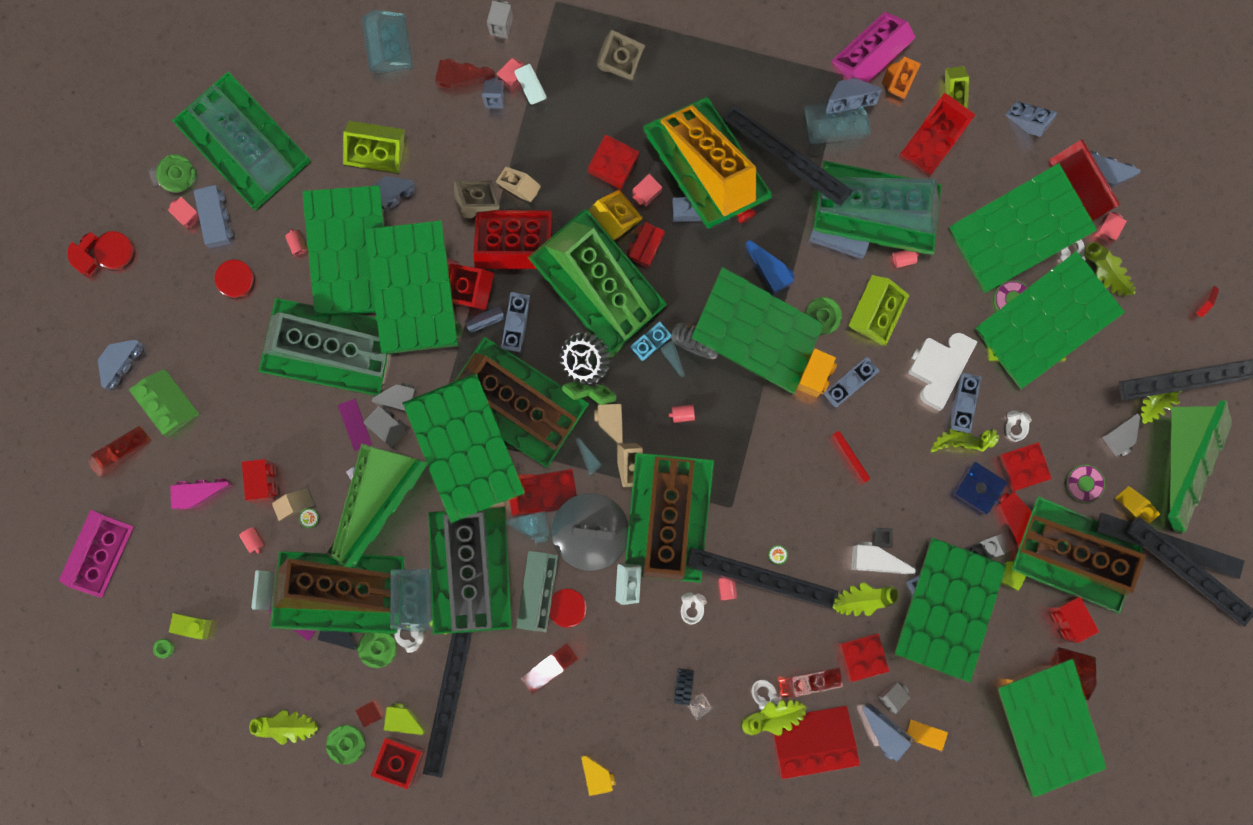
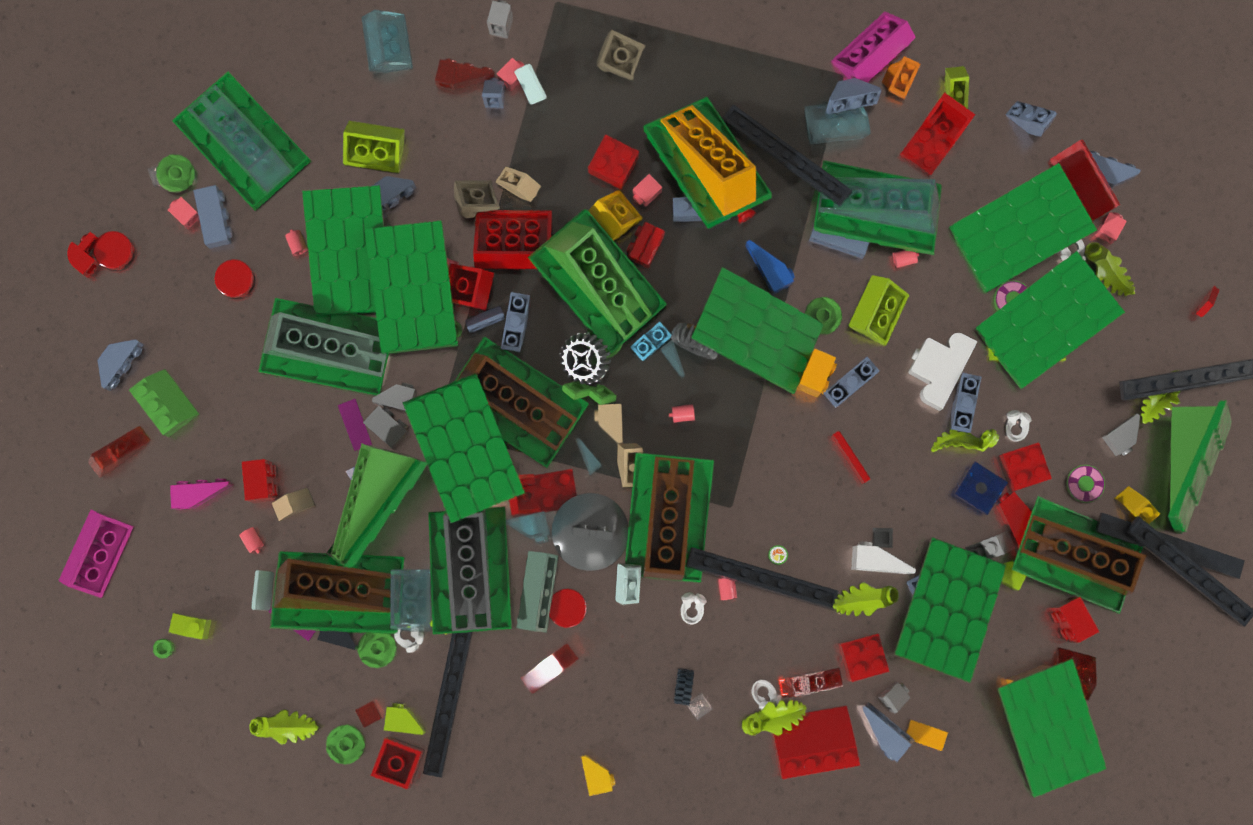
(309, 518): tile -> none

